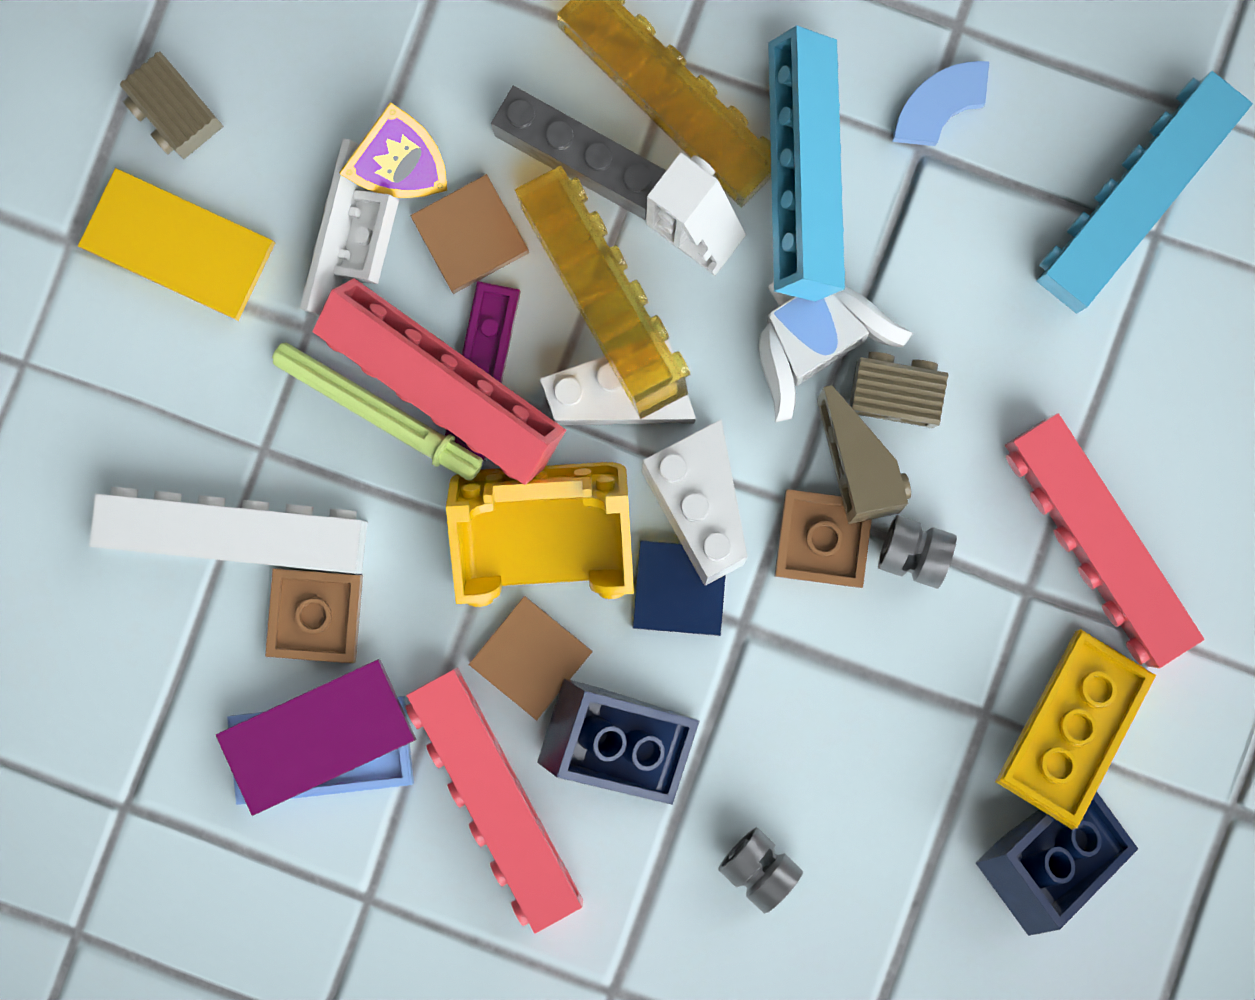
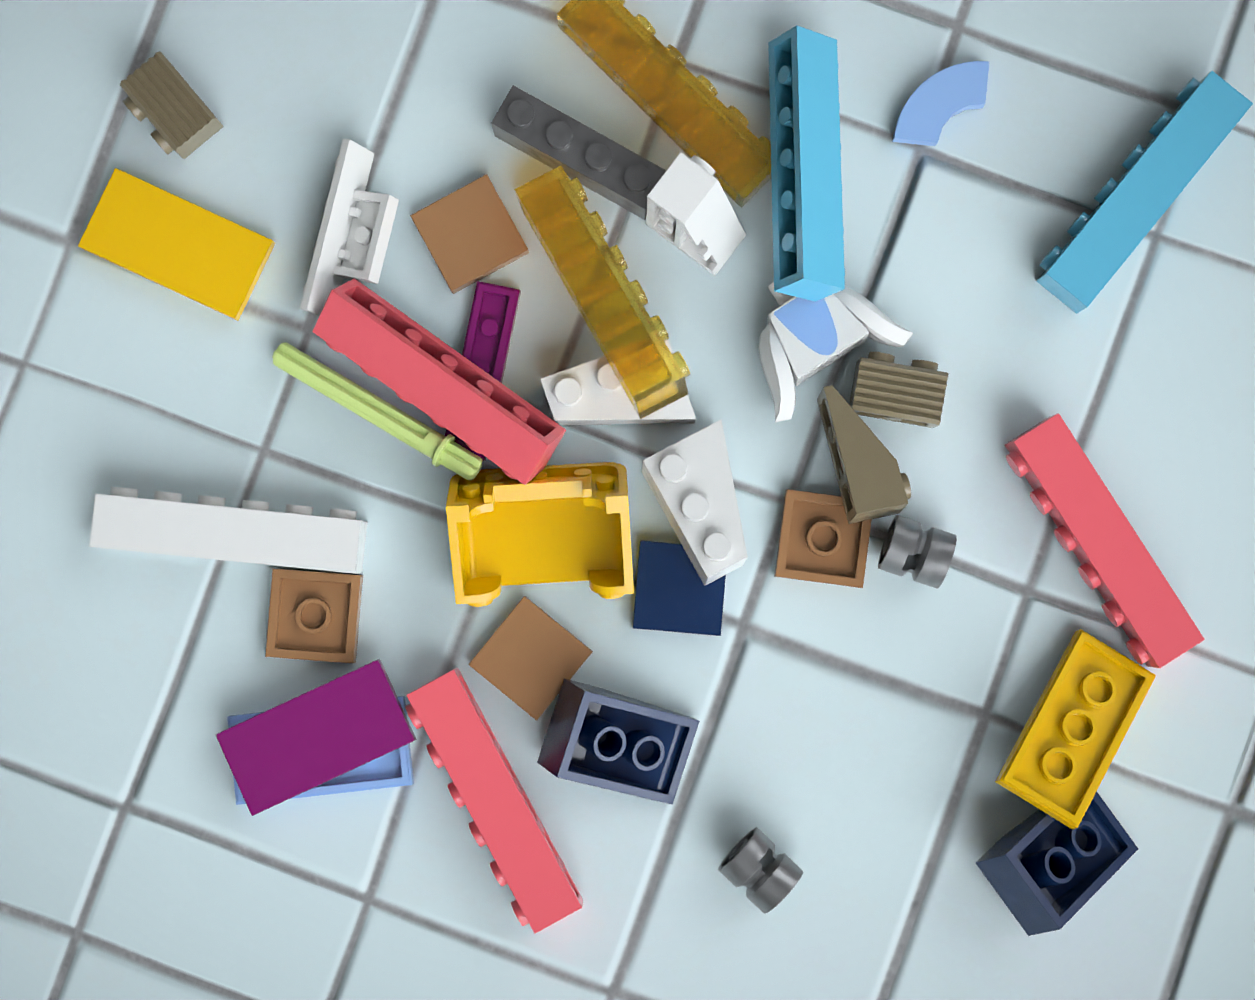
(397, 158): shield -> none

